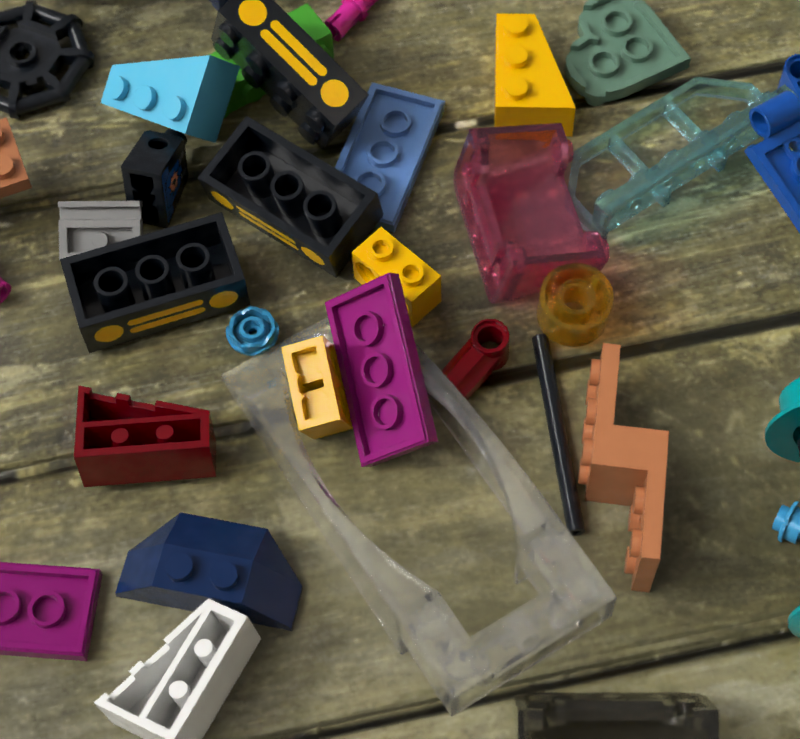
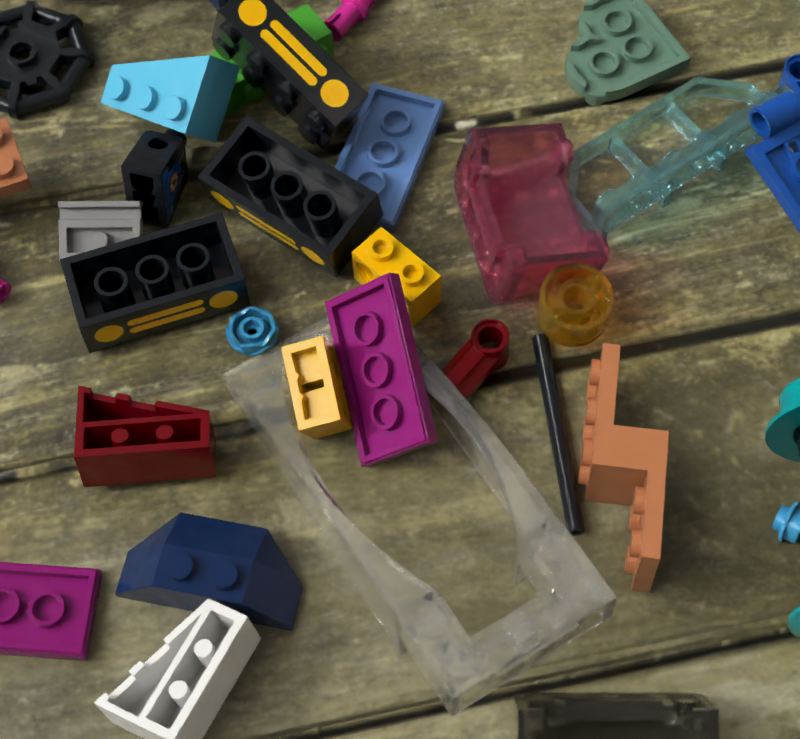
(527, 76): yellow wedge -> none

